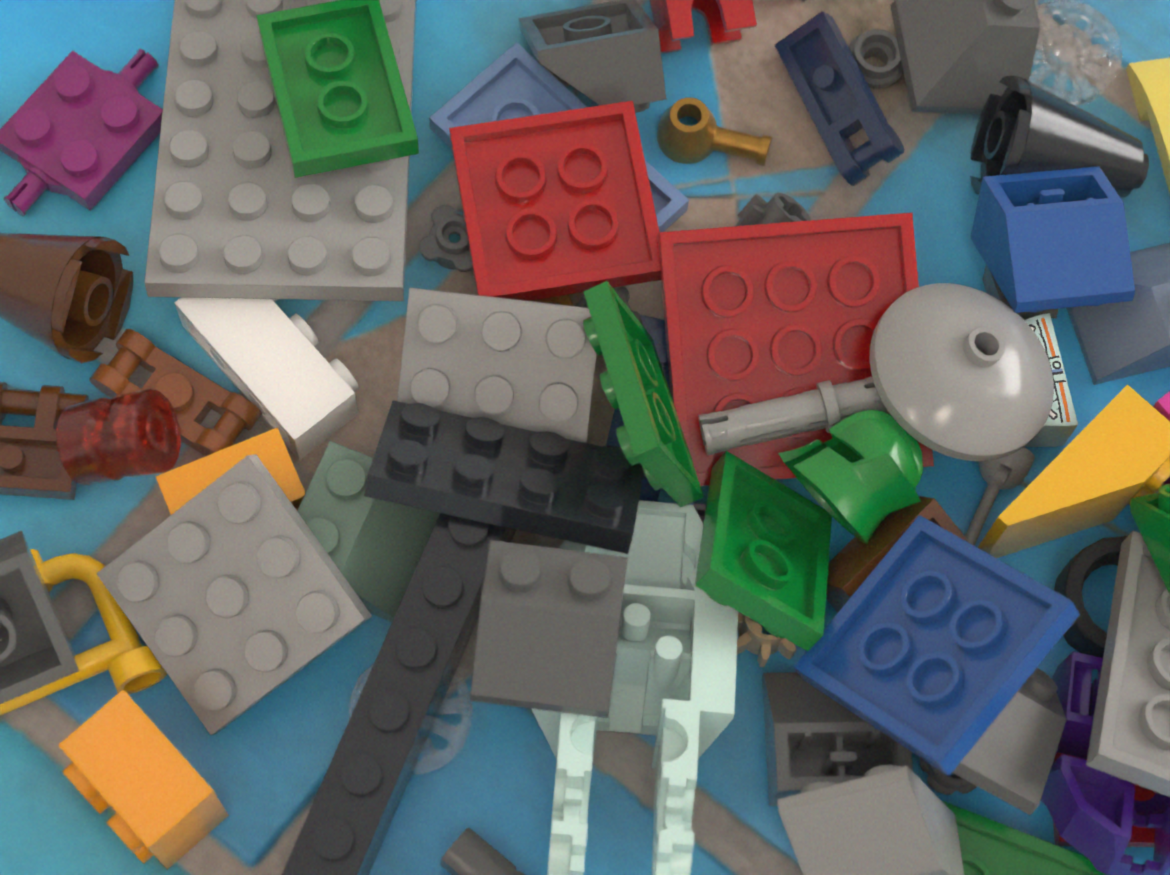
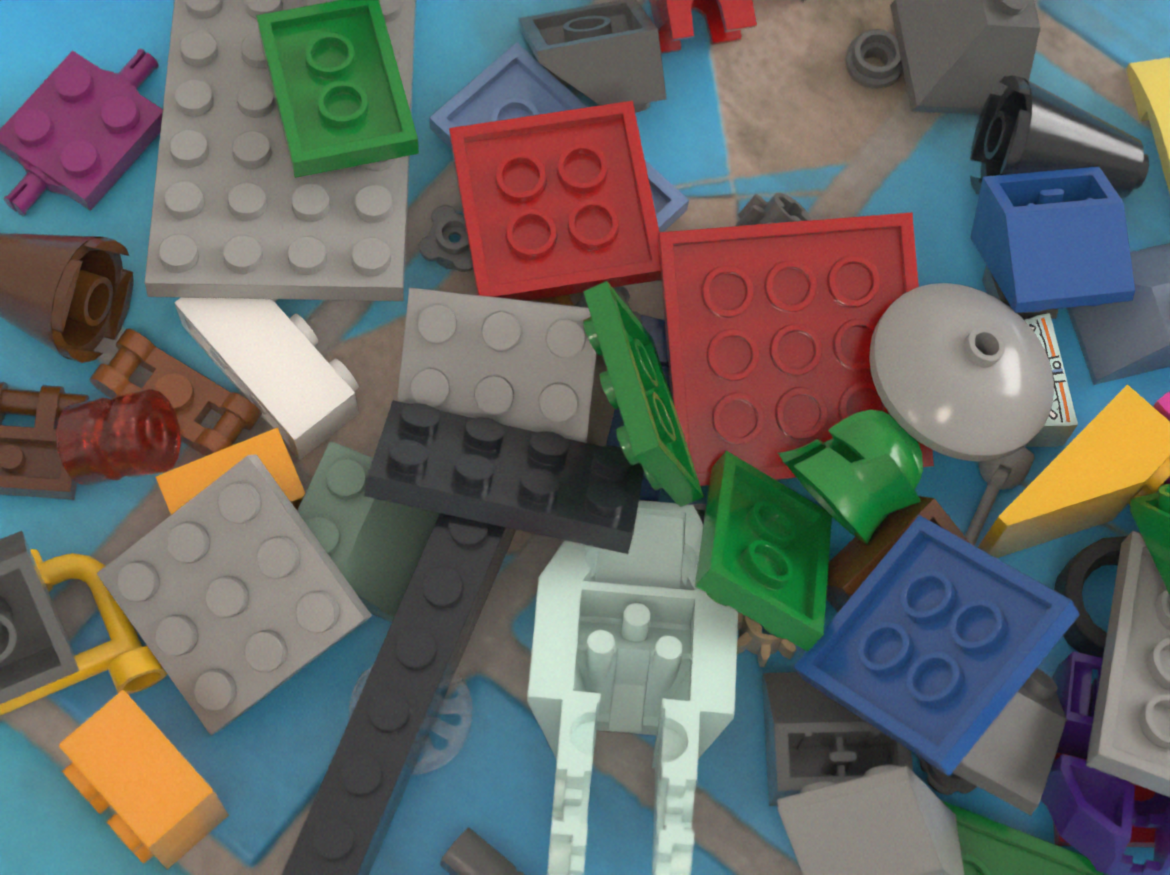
(548, 629): dark grey slope -> none
(697, 142): pearl gold bar -> none
(788, 415): light grey pin -> none
(838, 97): dark blue plate -> none
(1069, 51): clear wheel -> none

